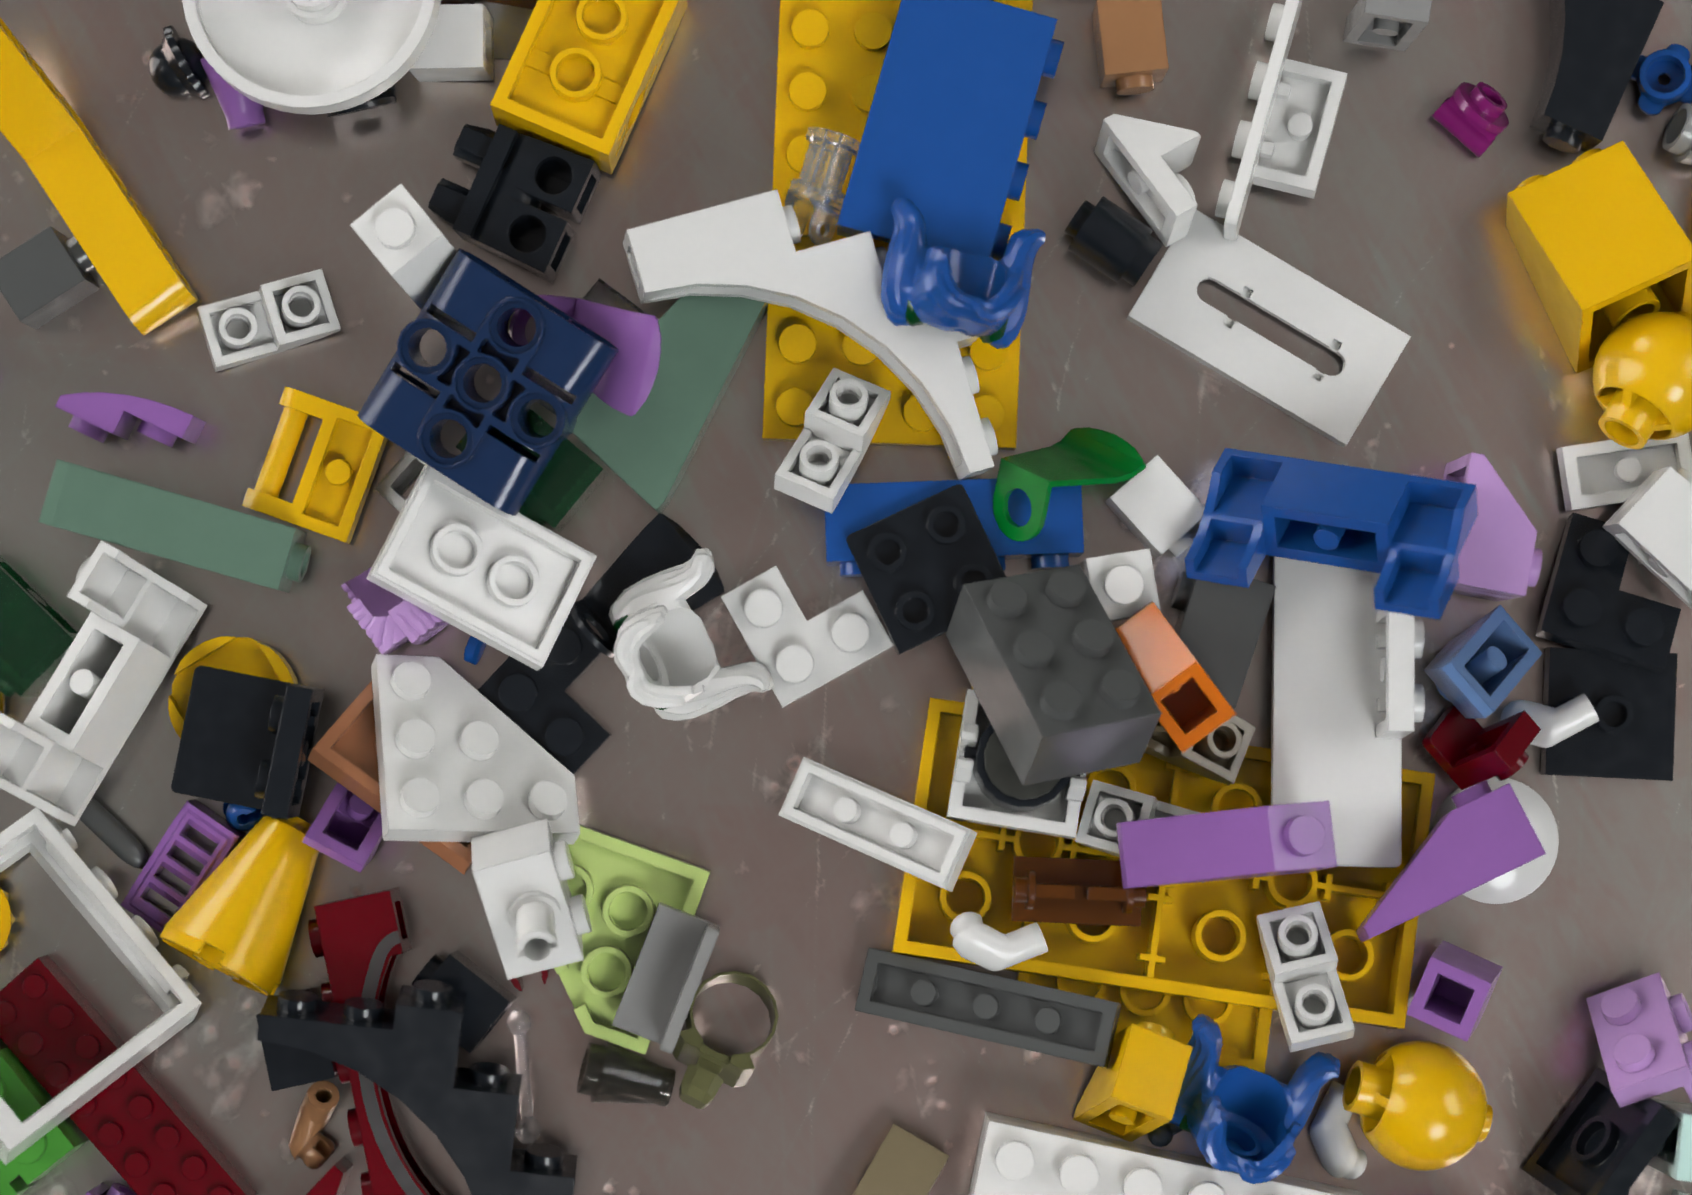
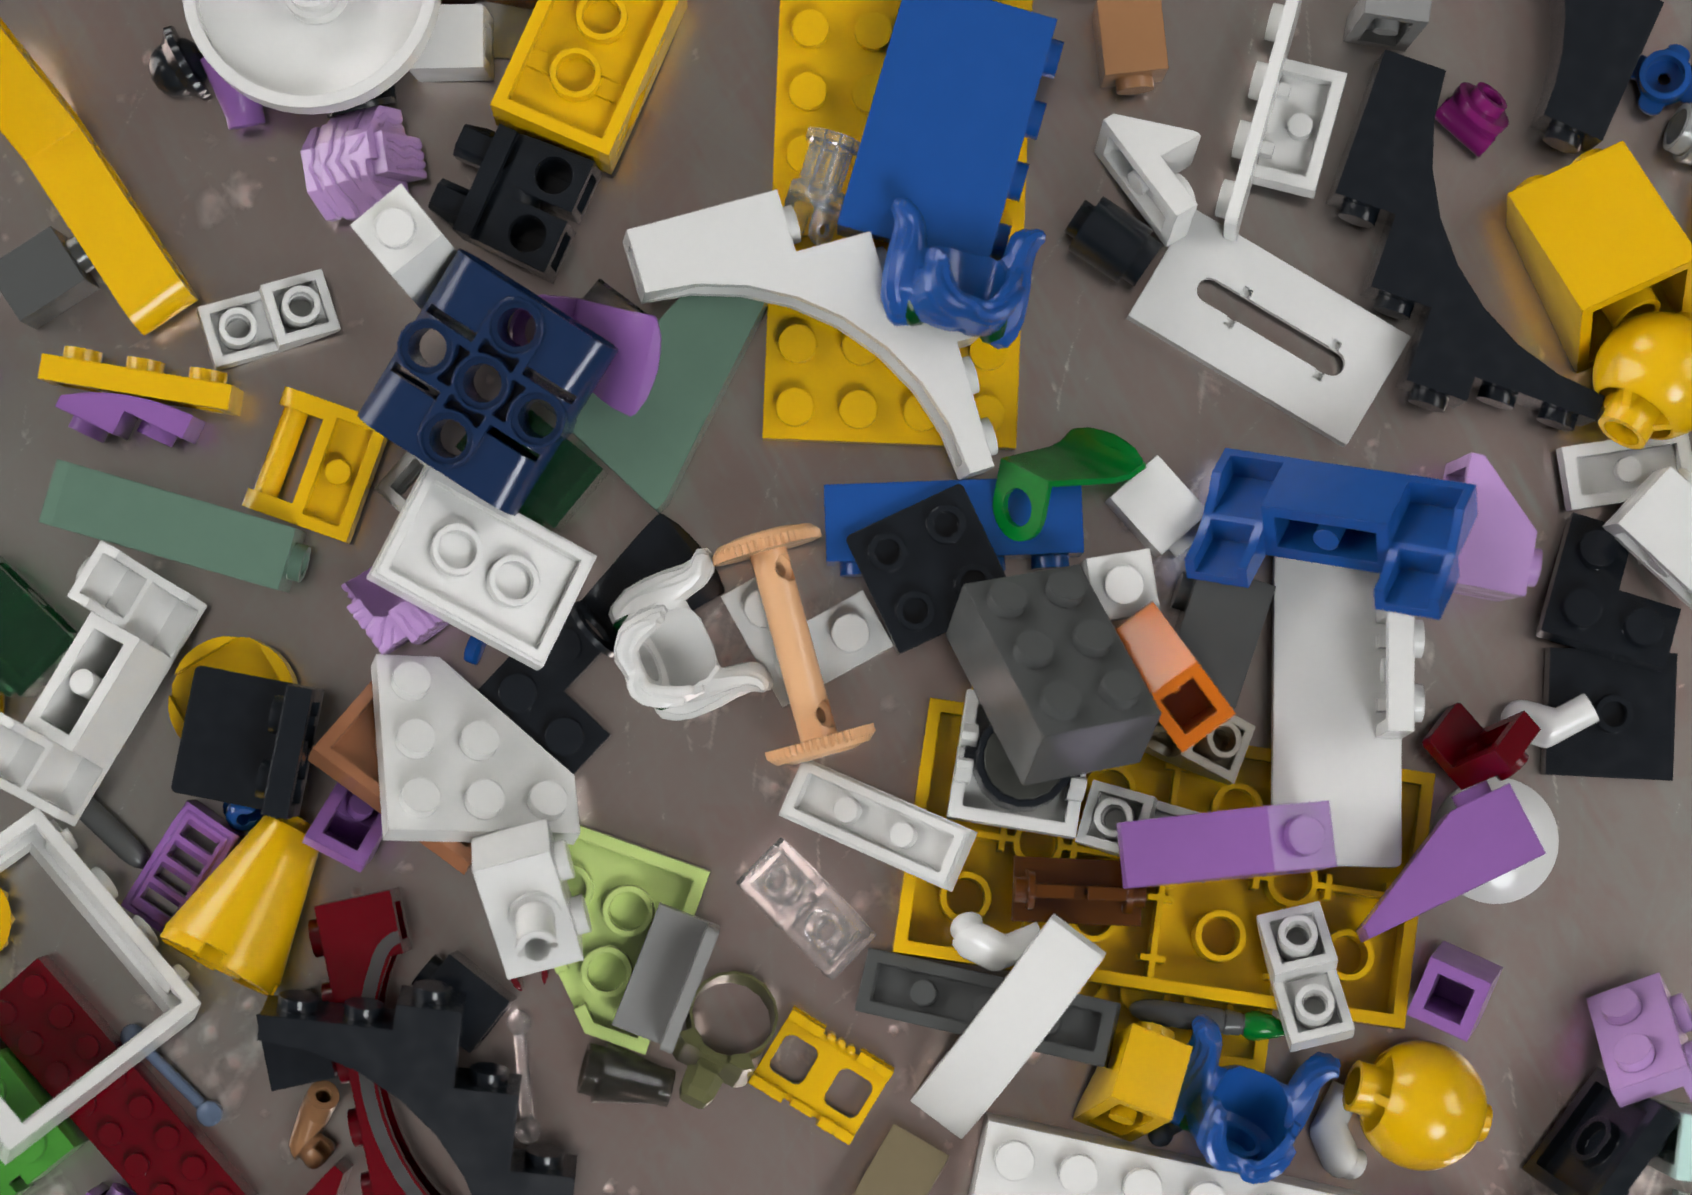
(141, 378): none -> yellow plate
(208, 1111): none -> sand blue hinge
(359, 161): none -> lavender hair
(792, 642): none -> light nougat hose
(806, 908): none -> clear slope
(832, 1057): none -> yellow piece
(833, 440): white slope -> none
(1009, 1027): none -> white slope
(1251, 1025): none -> dark grey piece
(1456, 341): none -> black arch
(1483, 664): medium blue slope -> none

